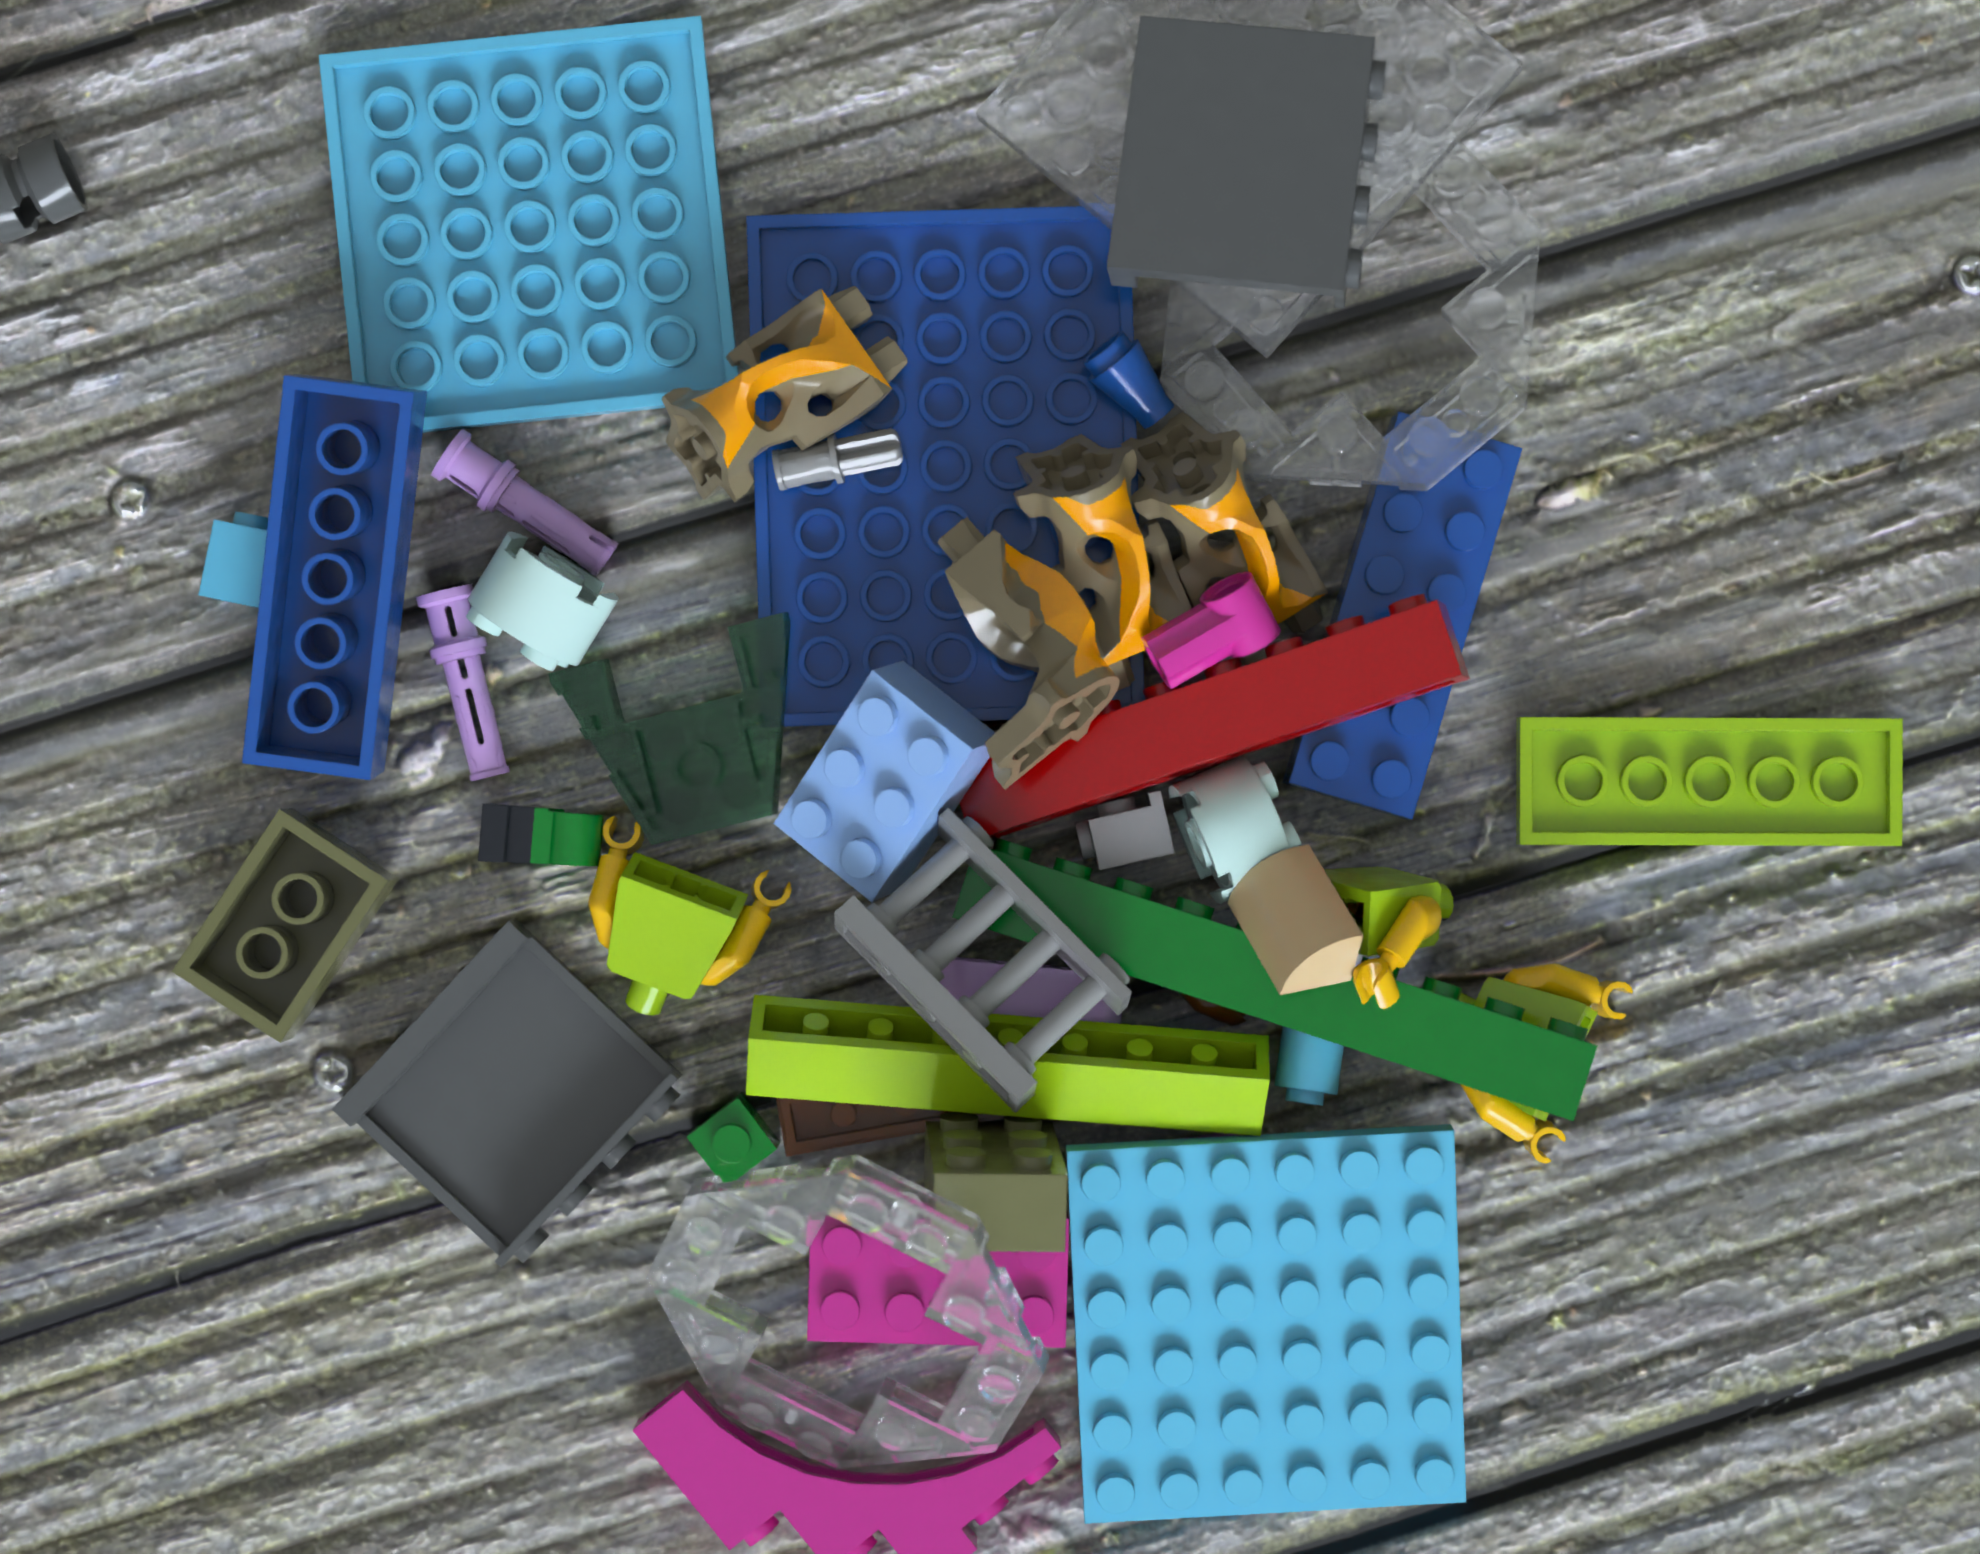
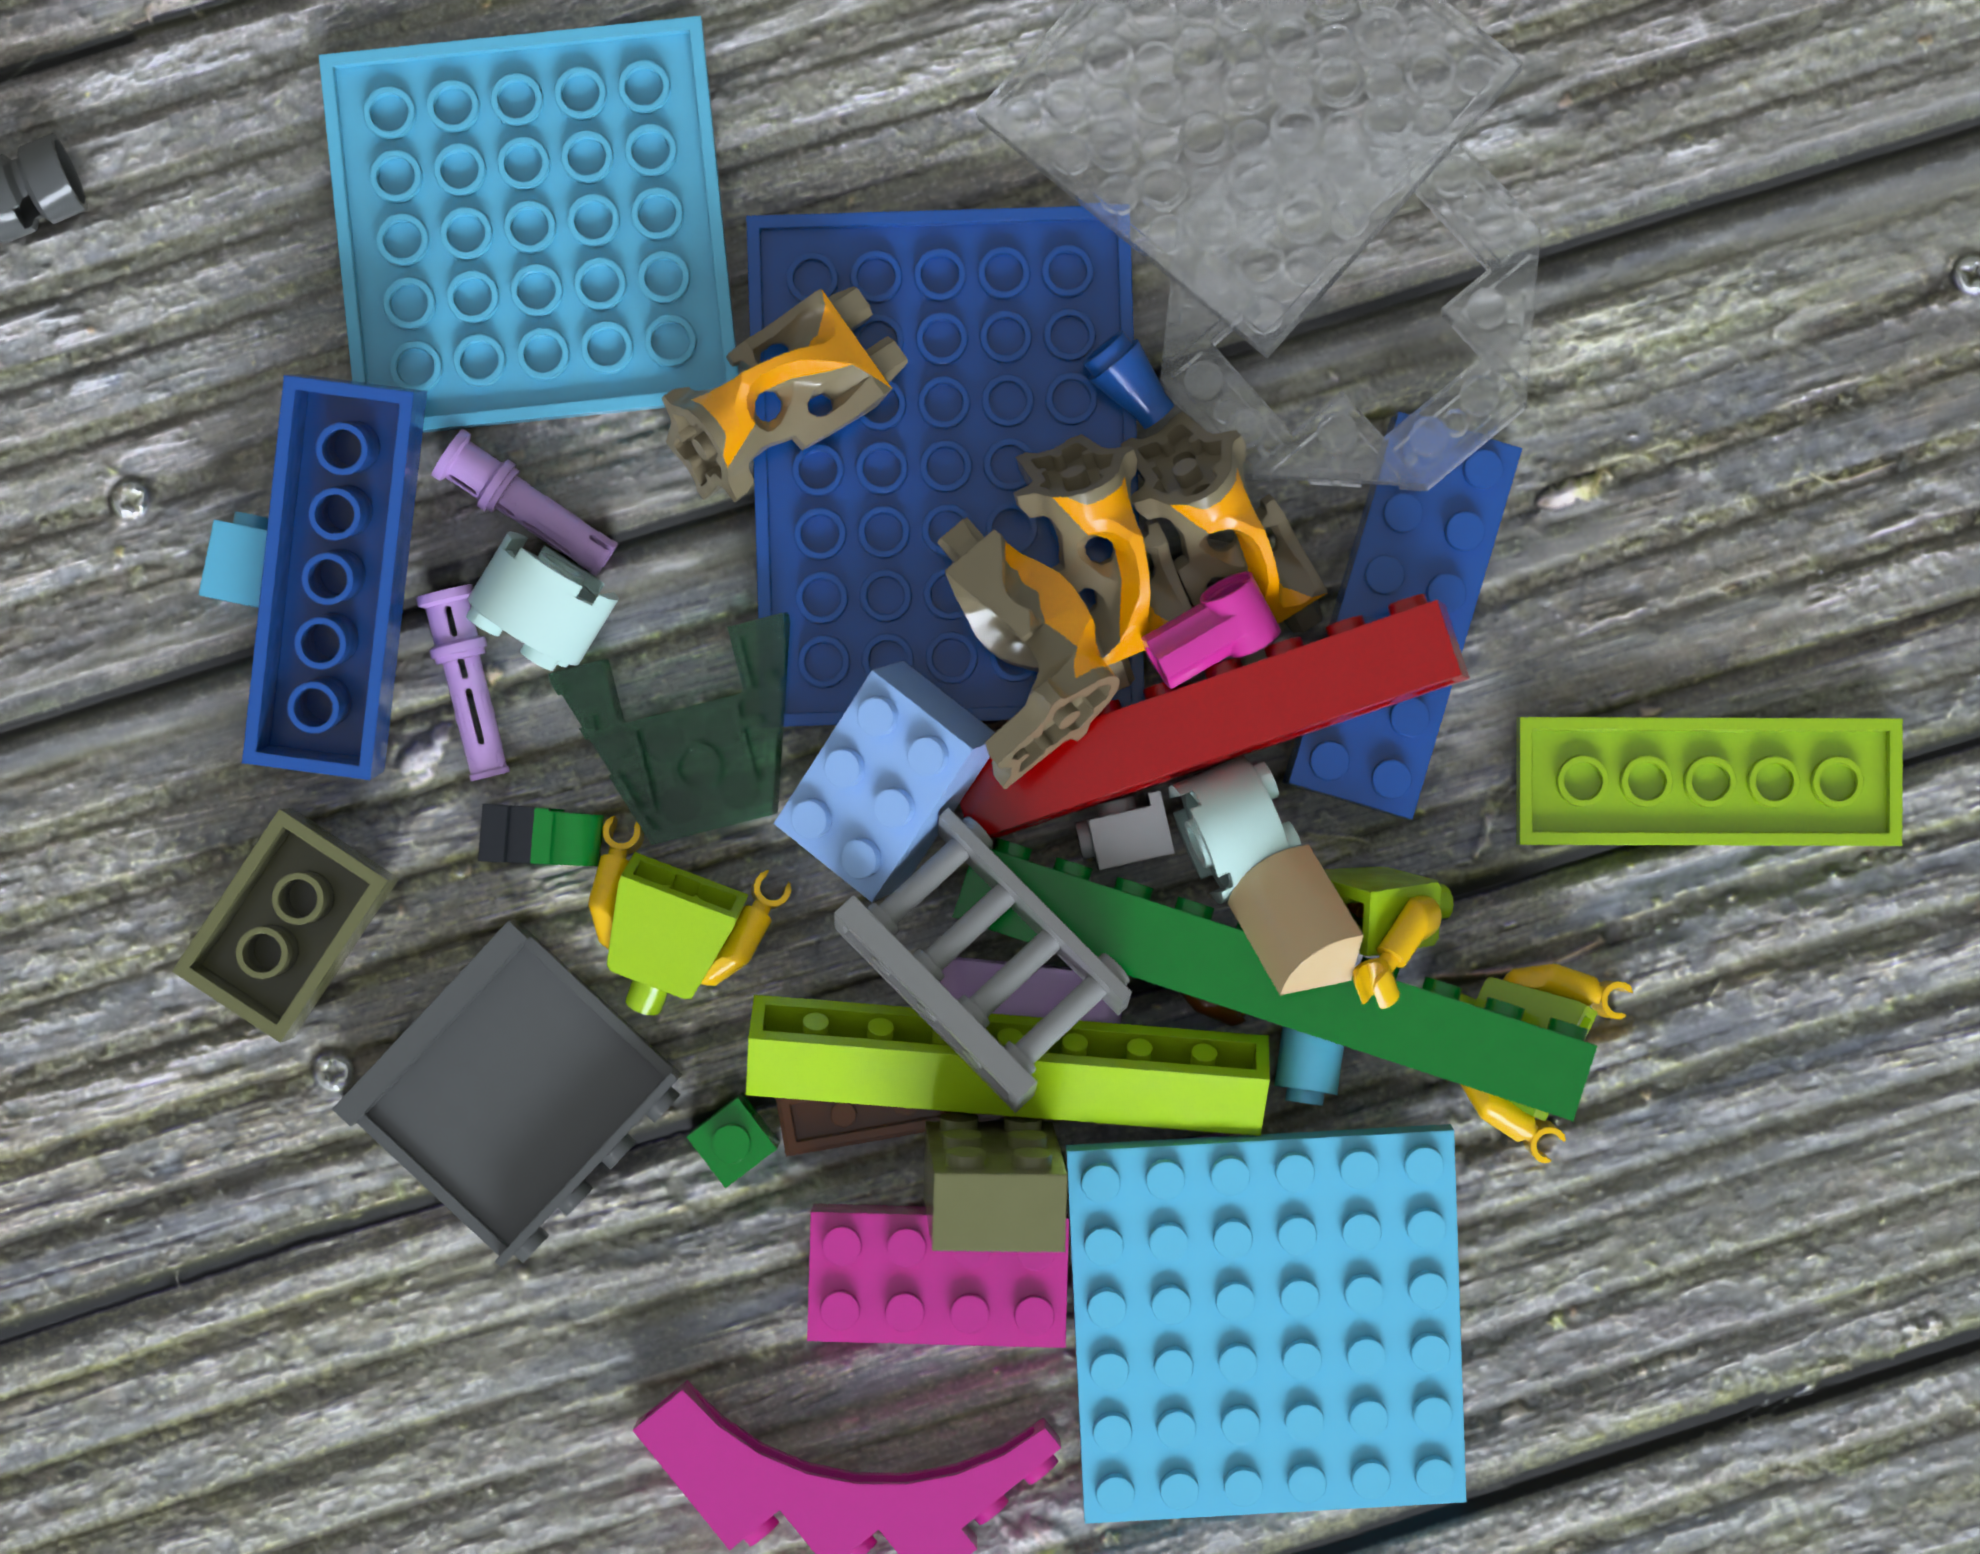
(790, 1209): clear plate -> none
(837, 458): light grey axle -> none
(1245, 157): dark grey panel -> none

